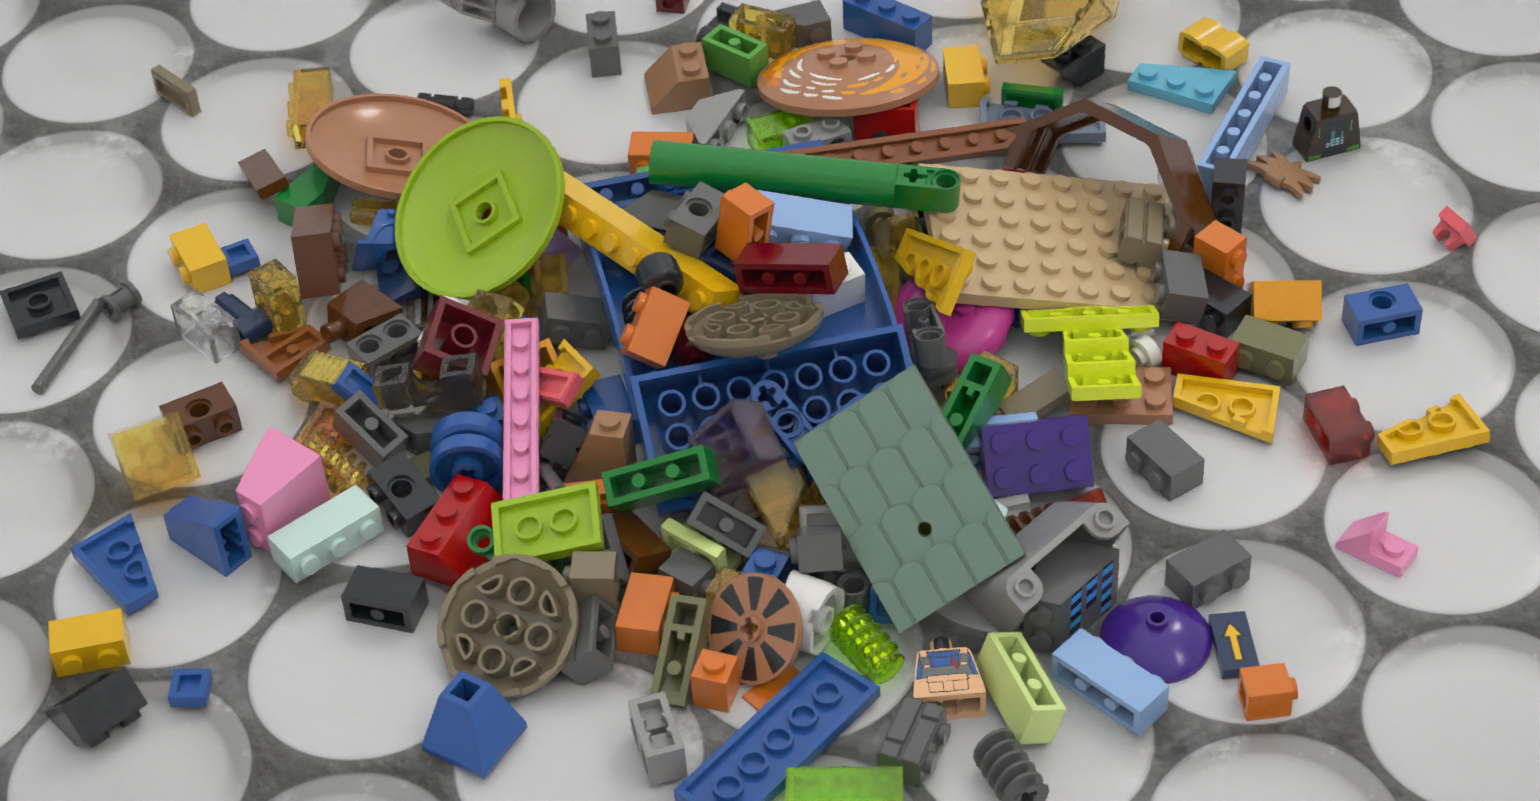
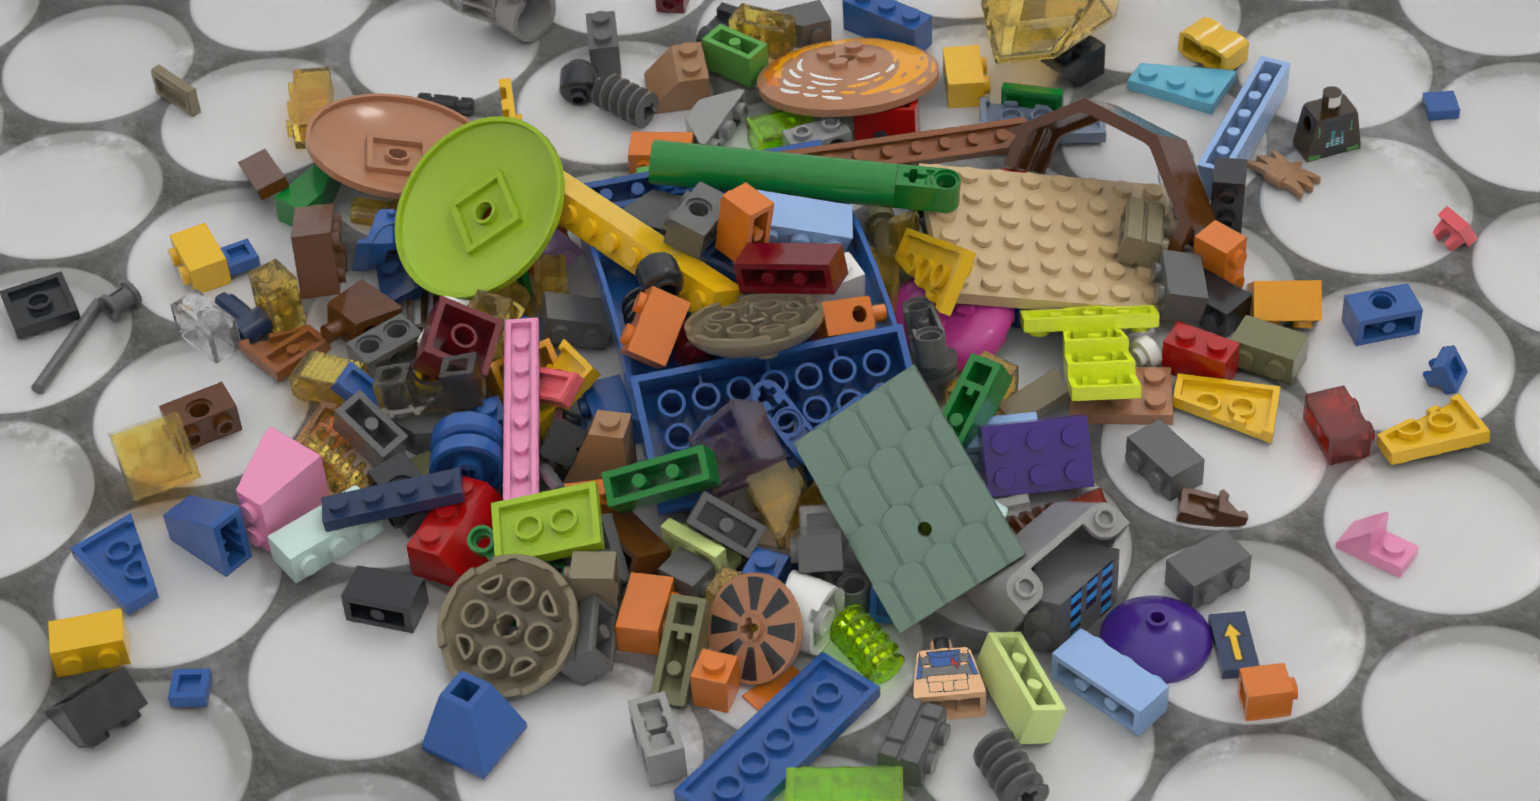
(392, 499): none -> dark blue plate
(577, 81): none -> black head
(625, 99): none -> dark grey piece
(849, 317): none -> orange torso
(1208, 509): none -> reddish brown slope
(1440, 105): none -> blue tile
(1446, 370): none -> blue tile

